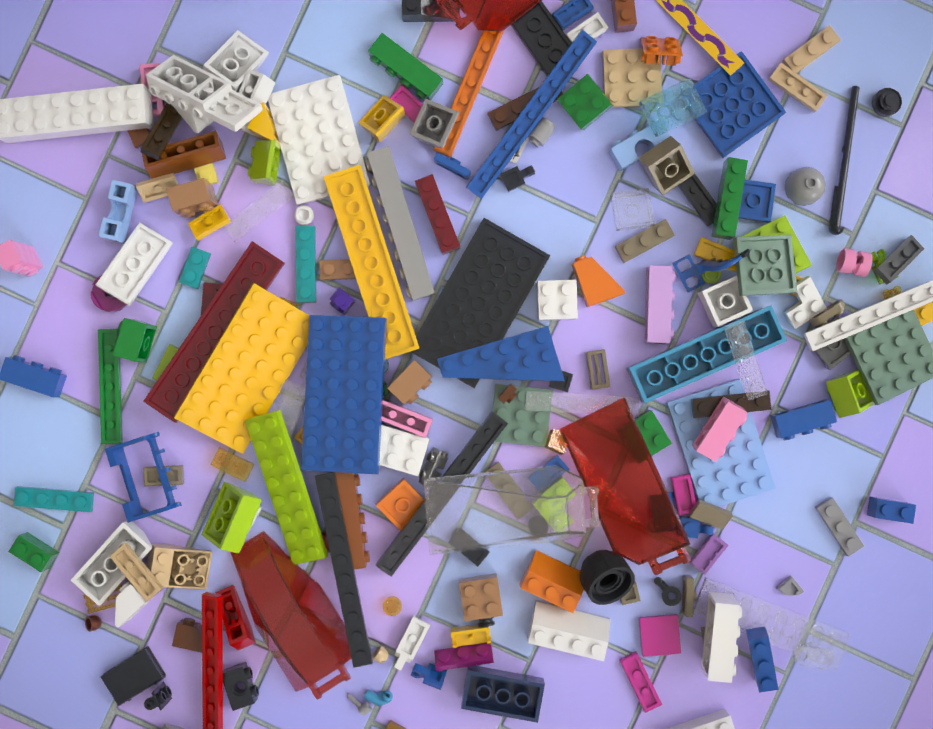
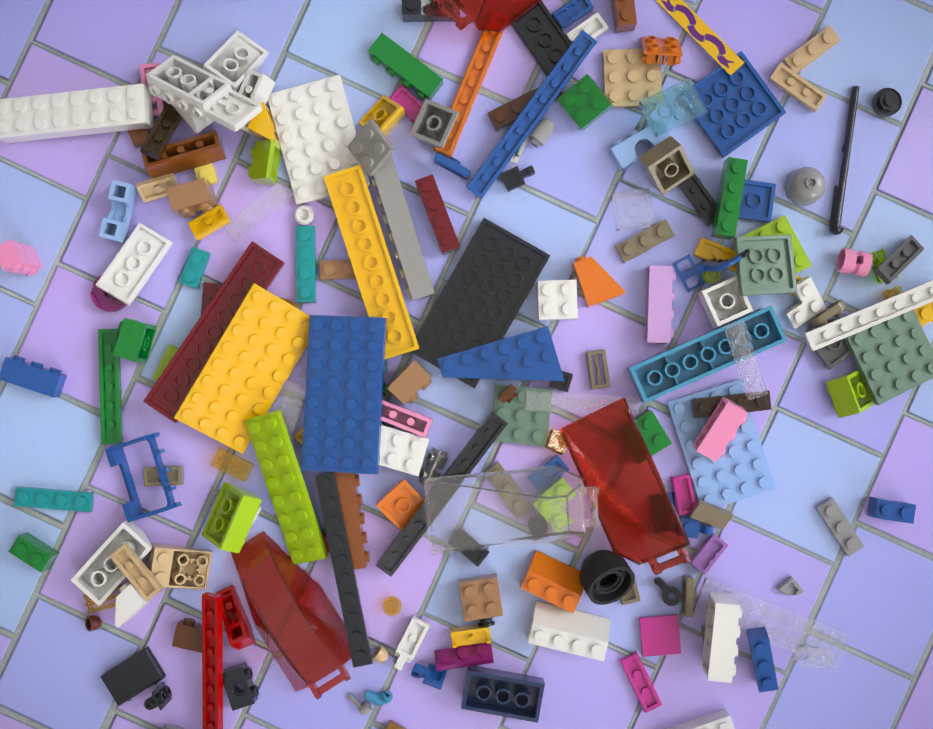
(341, 301): dark purple brick -> none
(371, 147): none -> light grey plate
(803, 419): blue brick -> none

